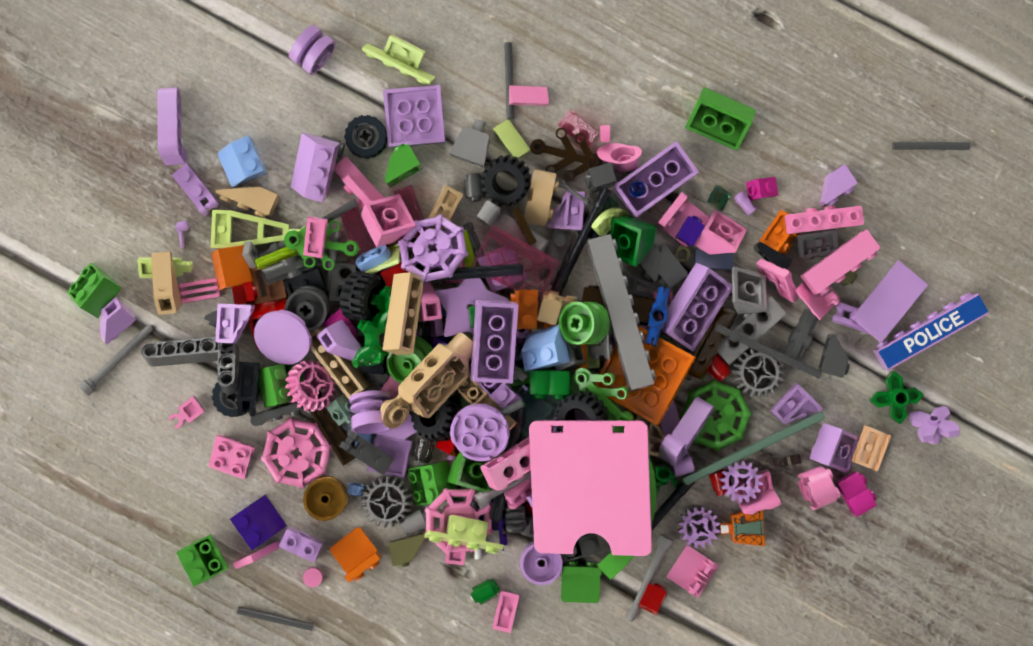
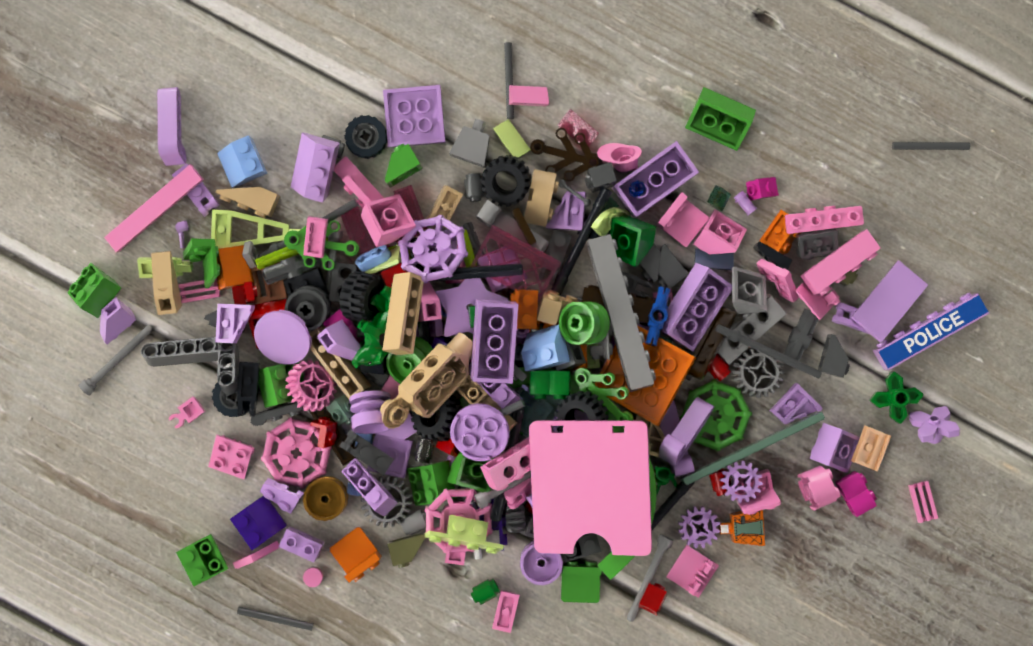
(154, 208): none -> bright pink tile
(207, 251): none -> bright green bracket
(280, 495): none -> lavender wing
(312, 49): lavender wheel -> none
(327, 431): none -> red bracket
(369, 487): none -> lavender slope
(401, 56): yellowish green bracket -> none
(605, 133): bright pink axle -> none
(686, 250): olive axle -> none
(690, 230): dark purple brick -> none
(792, 460): dark brown axle -> none
(835, 184): lavender slope -> none
(920, 519): none -> bright pink tile

